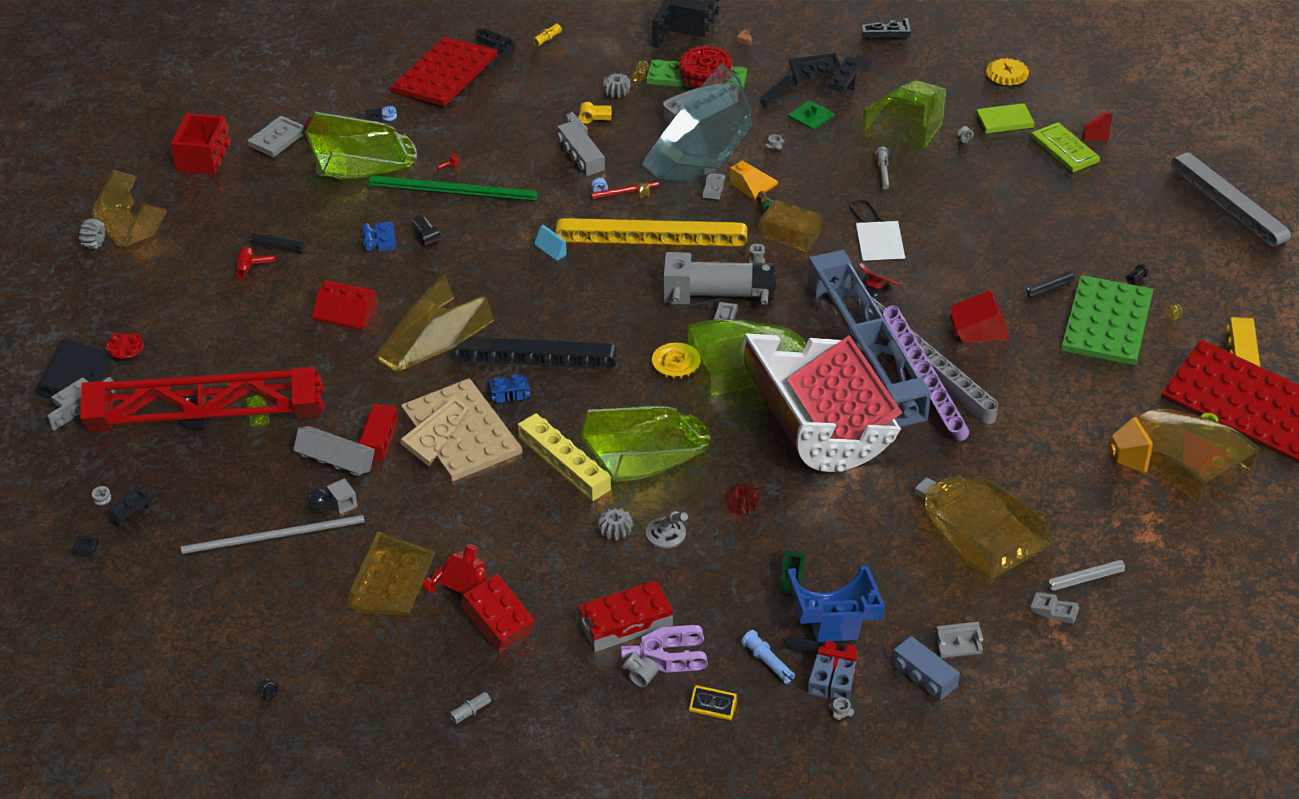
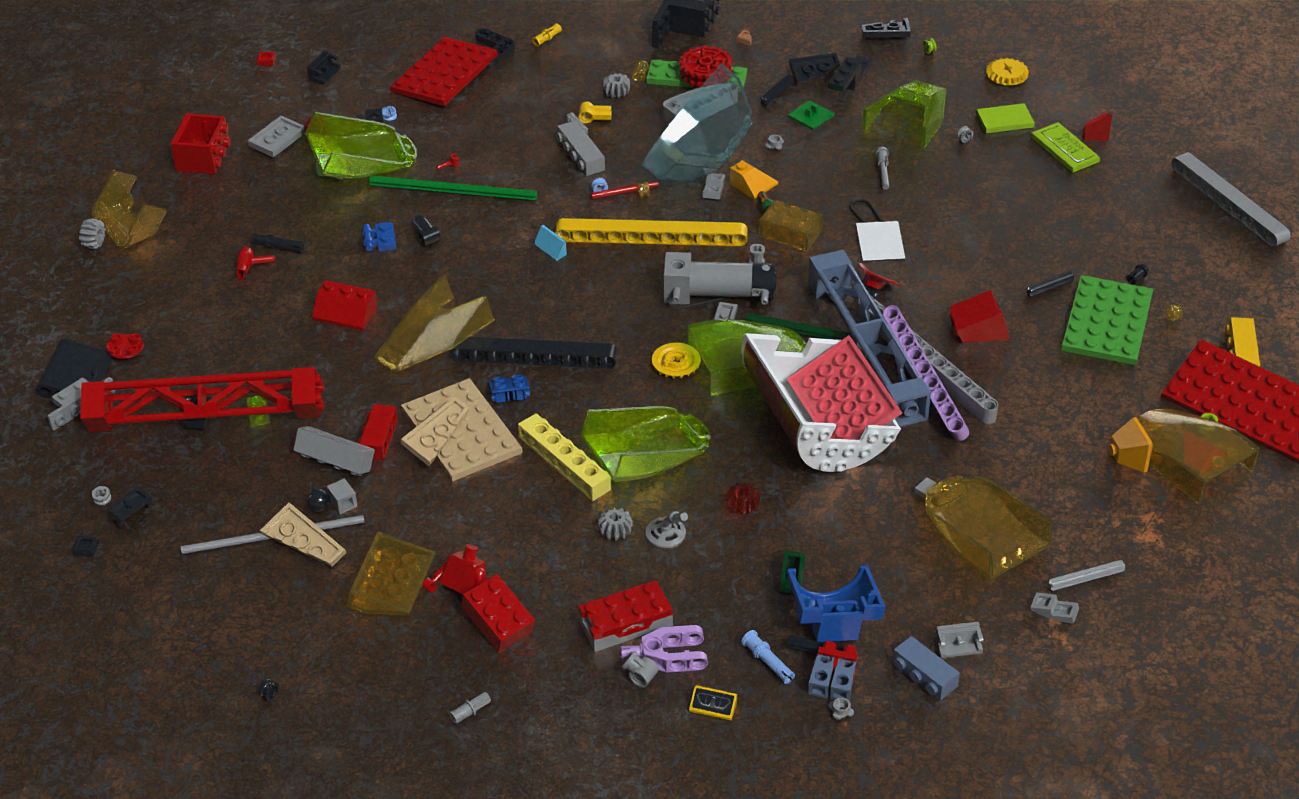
(266, 59): none -> red tile
(300, 533): none -> tan wing
(323, 68): none -> black hinge
(800, 328): none -> dark green axle
(930, 46): none -> lime bush

